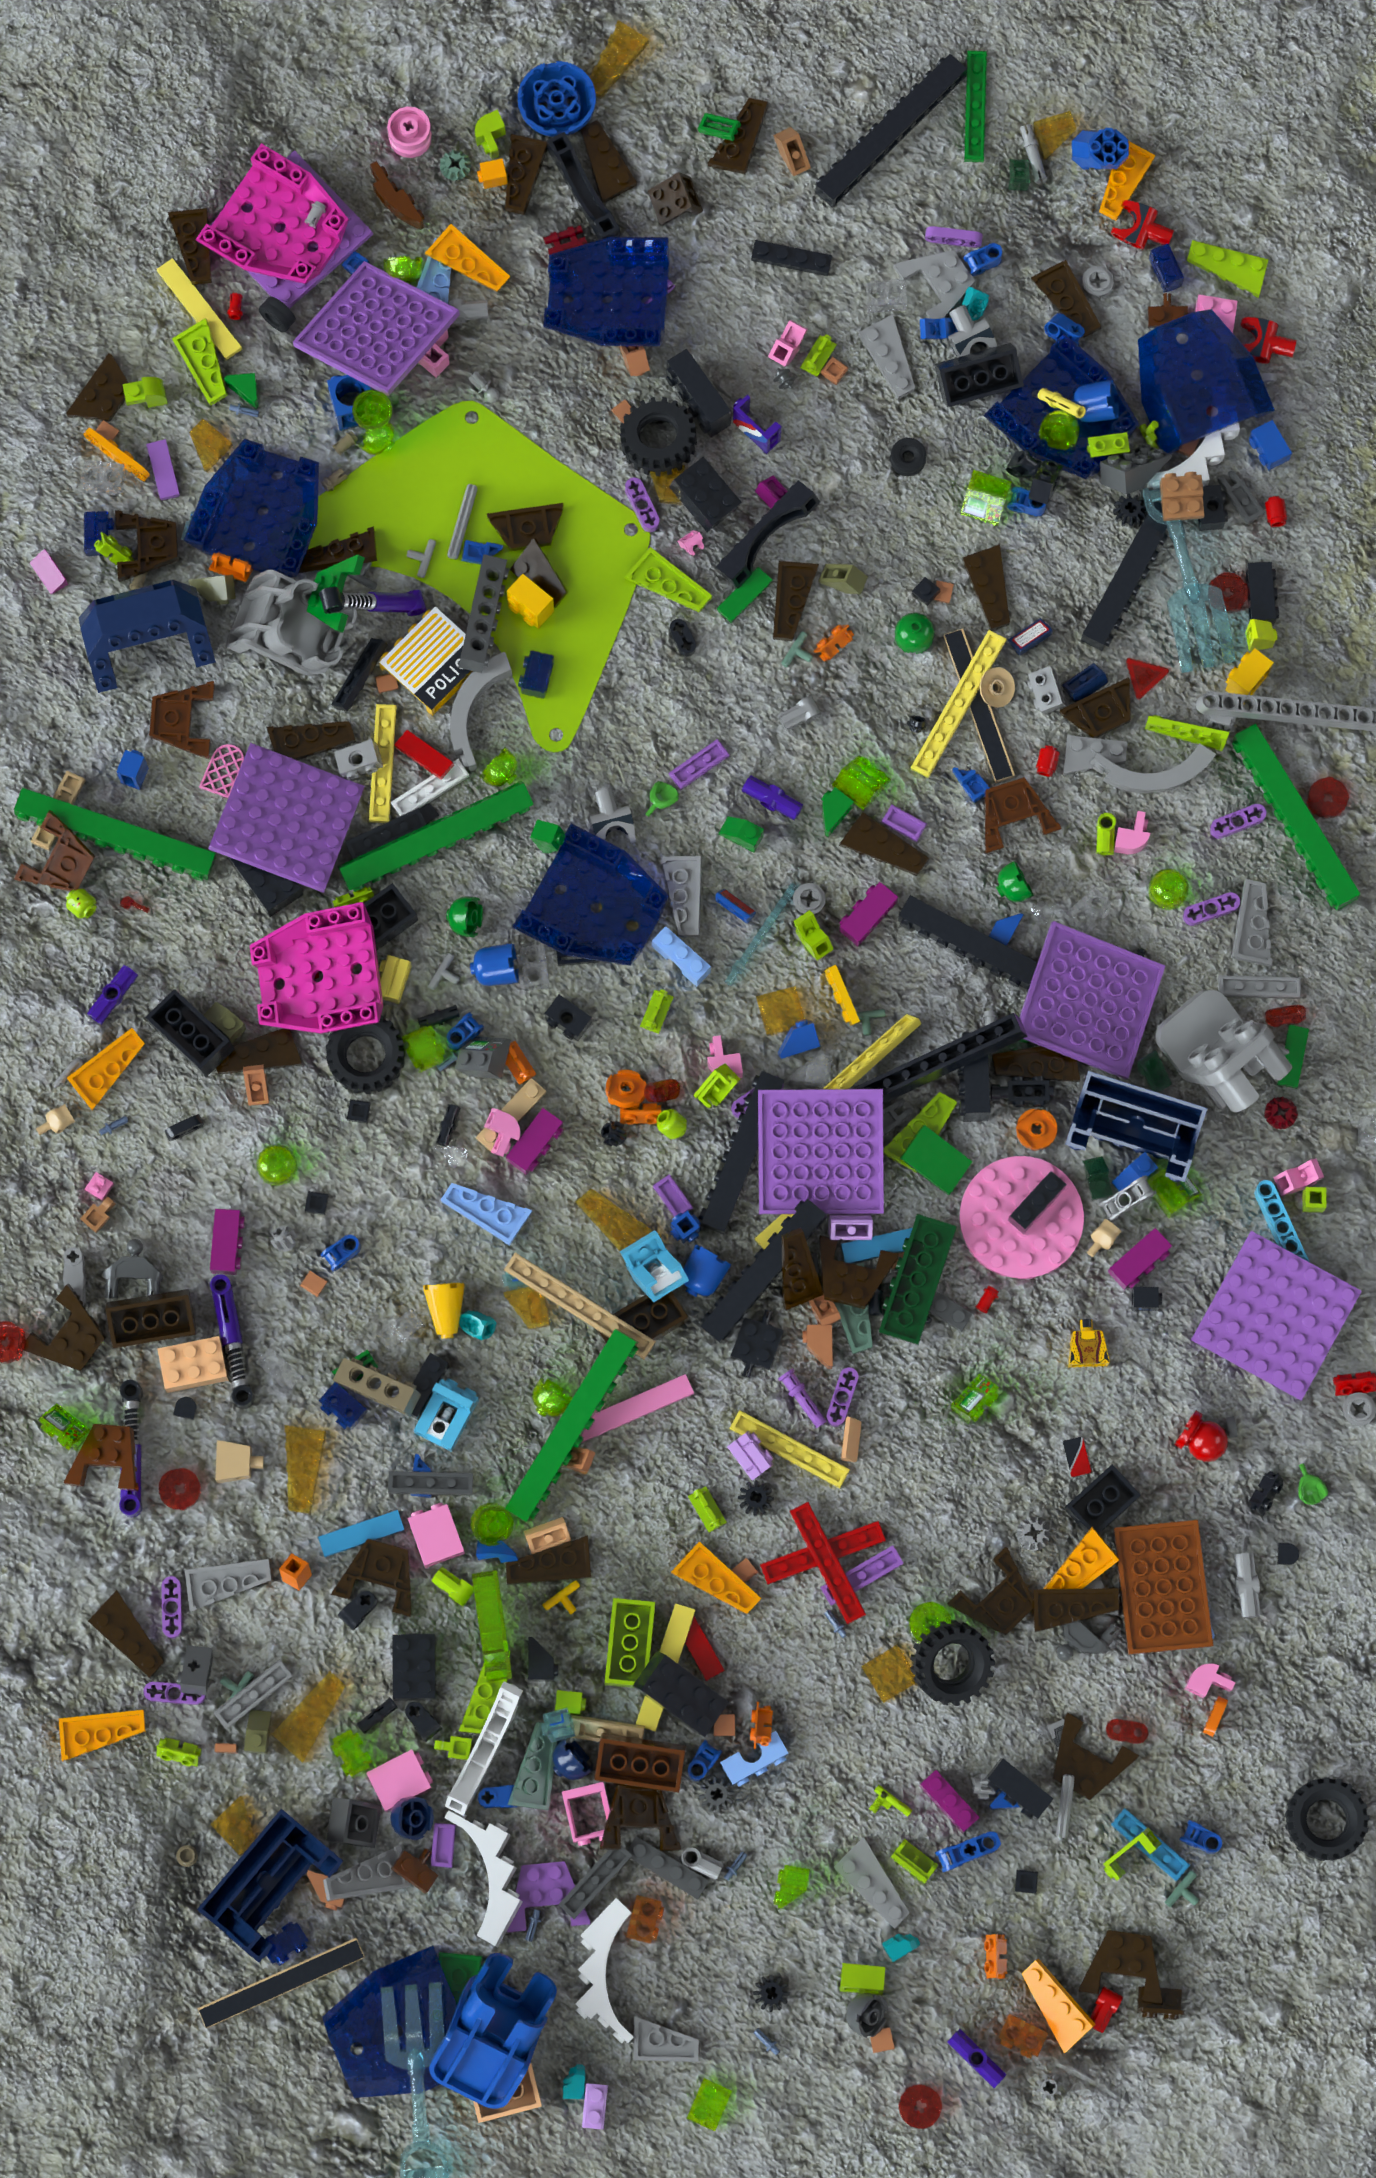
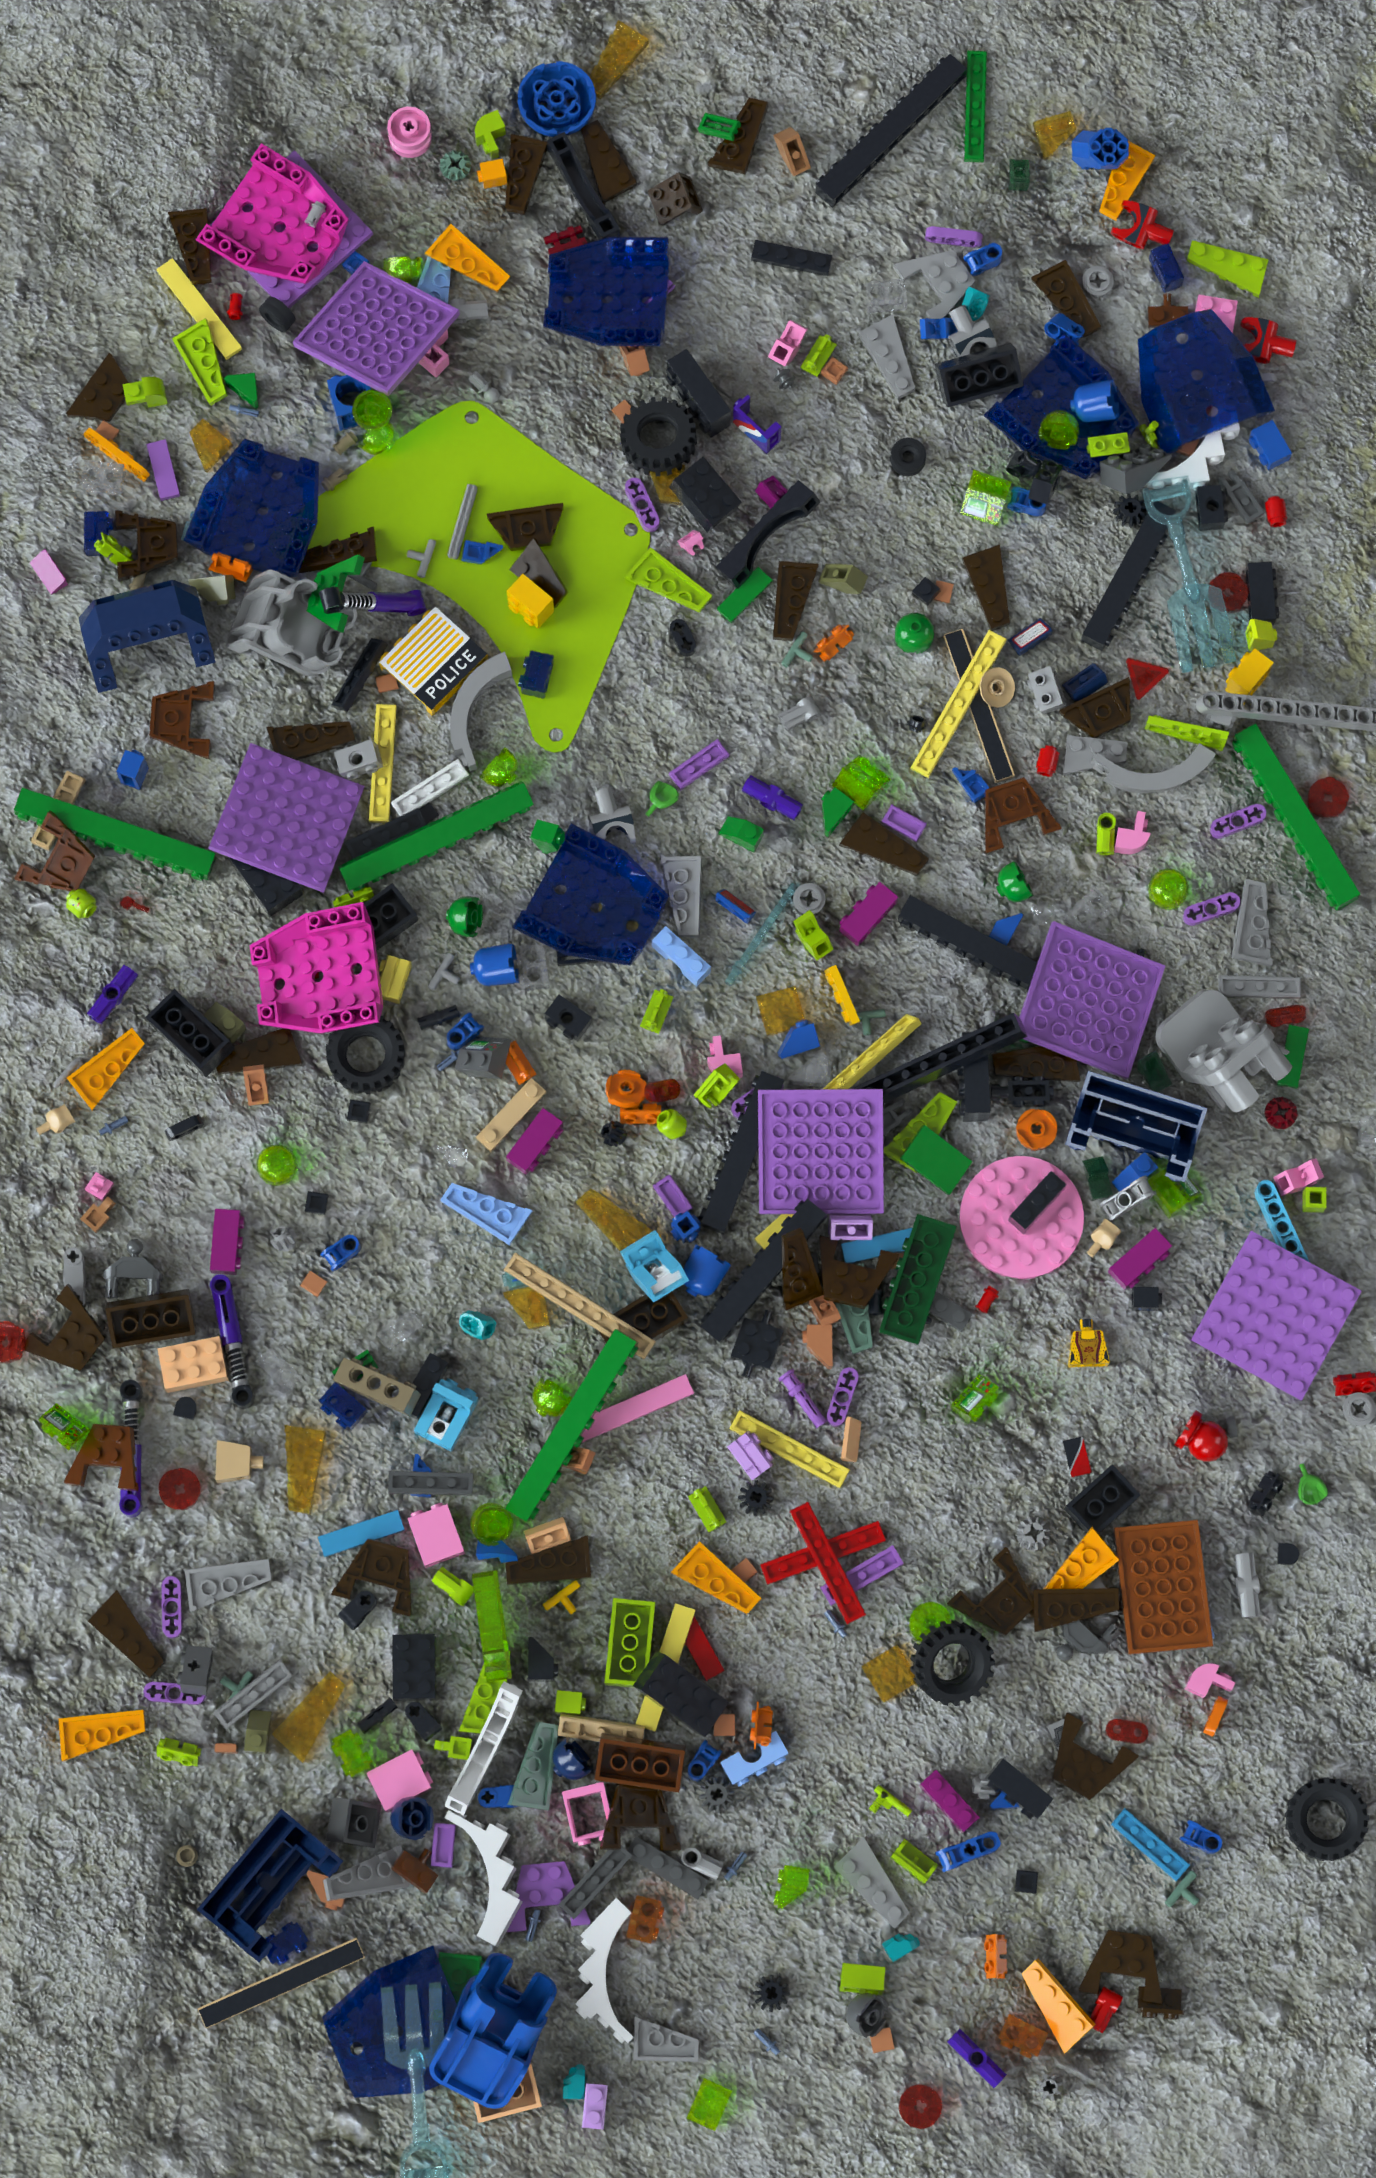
(215, 791): bright pink window -> none
(235, 1826): clear yellow wing -> none
(295, 1572): orange brick -> none
(395, 201): reddish brown slope -> none
(423, 1048): clear neon green brick -> none
(424, 754): red tile -> none
(445, 1306): yellow cone -> none
(448, 1125): black pin -> none
(476, 659): dark grey brick -> none
(506, 1127): bright pink brick -> none
(558, 1725): clear light blue brick -> none
(1031, 147): light grey pin -> none
(1056, 400): light yellow pin -> none
(1065, 1806): light grey axle -> none
(1146, 1838): lime panel -> none
(1182, 496): medium nougat plate -> none

